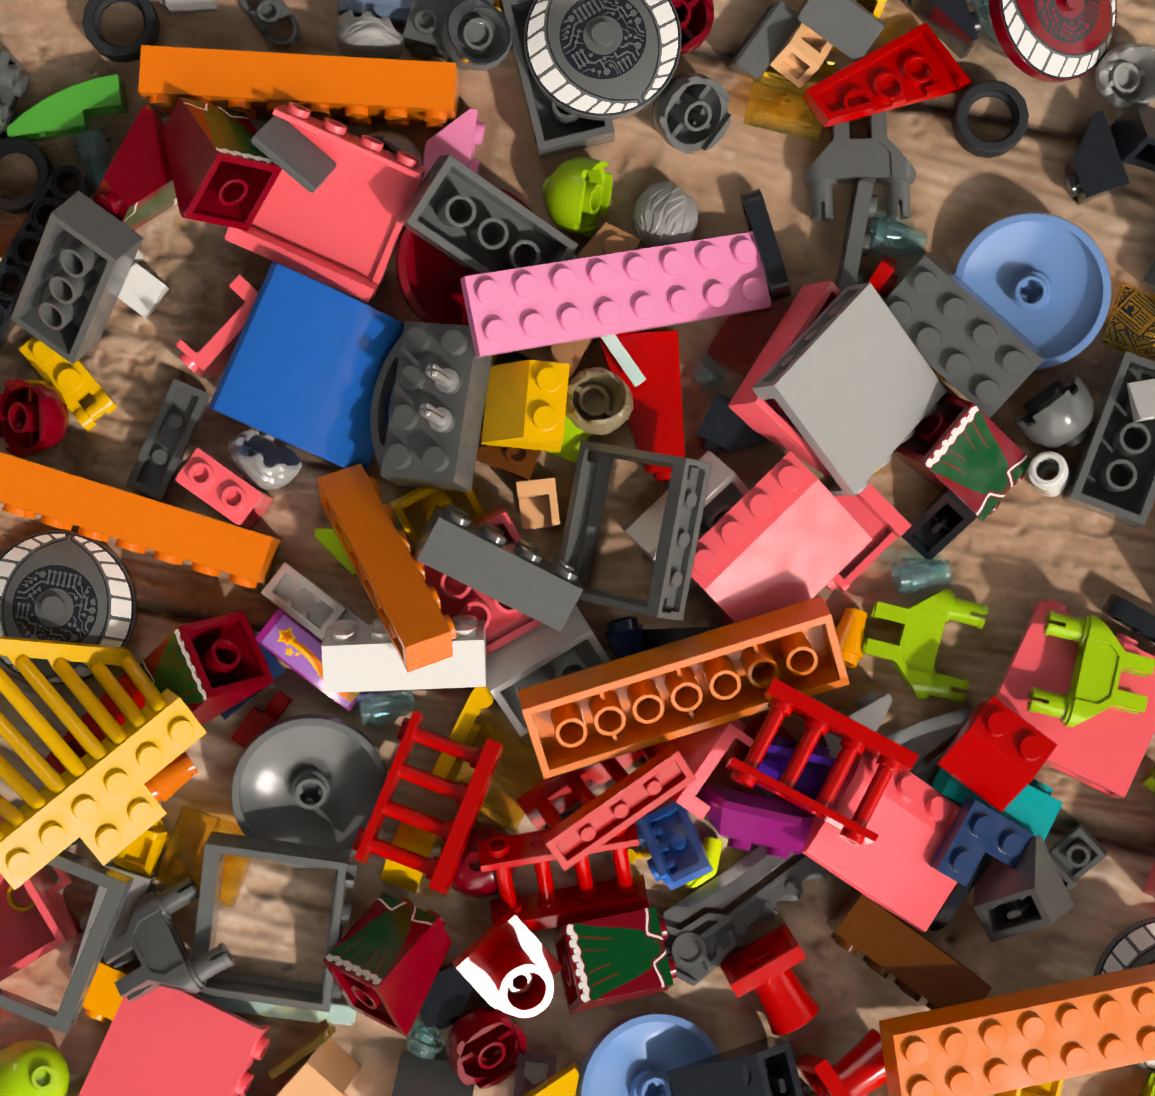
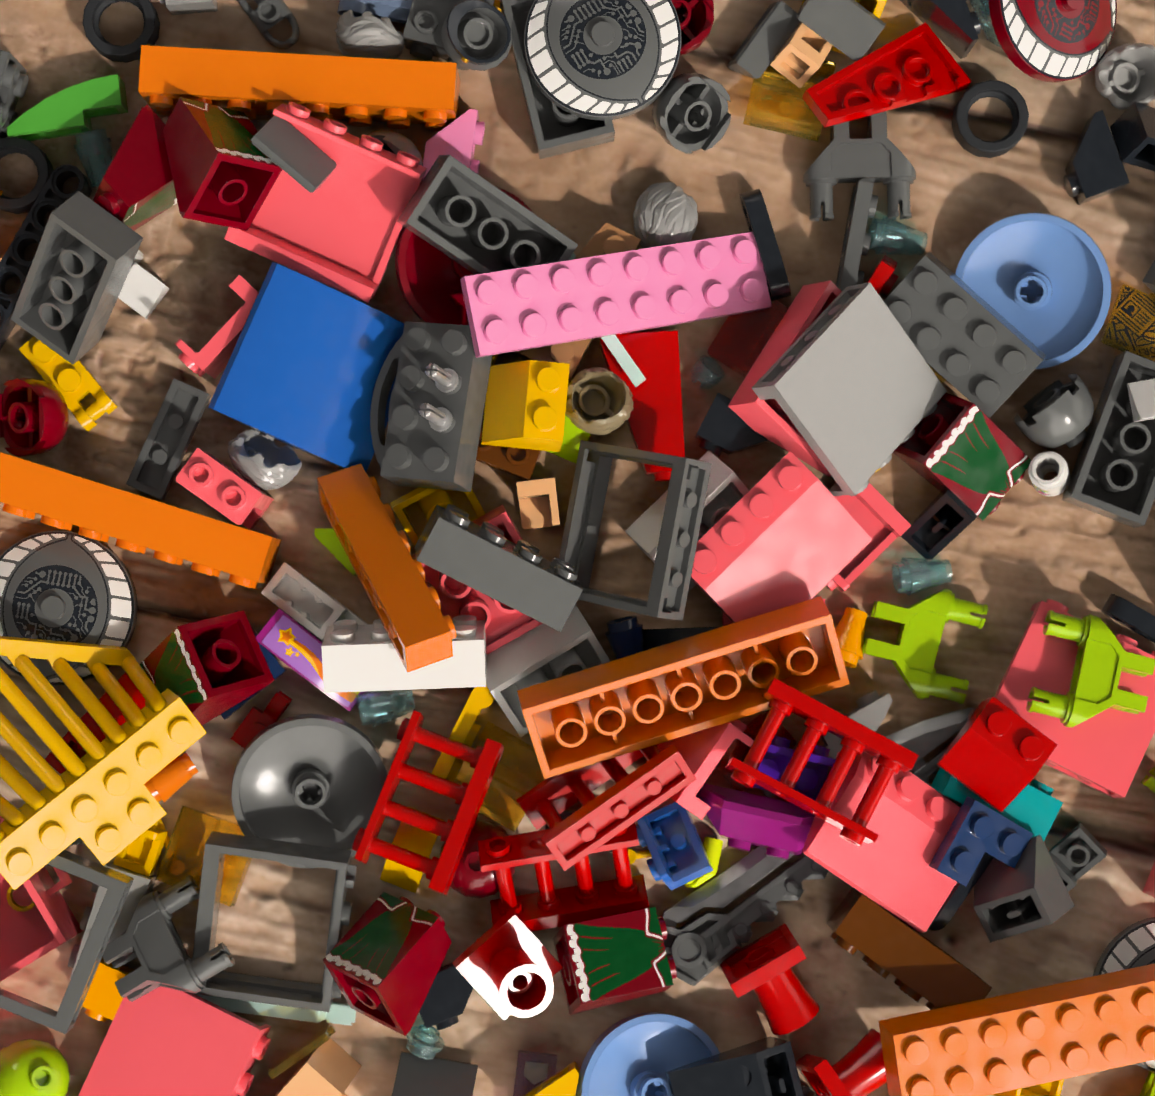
(484, 1047): dark red cylinder -> none
(577, 194): lime cylinder -> none

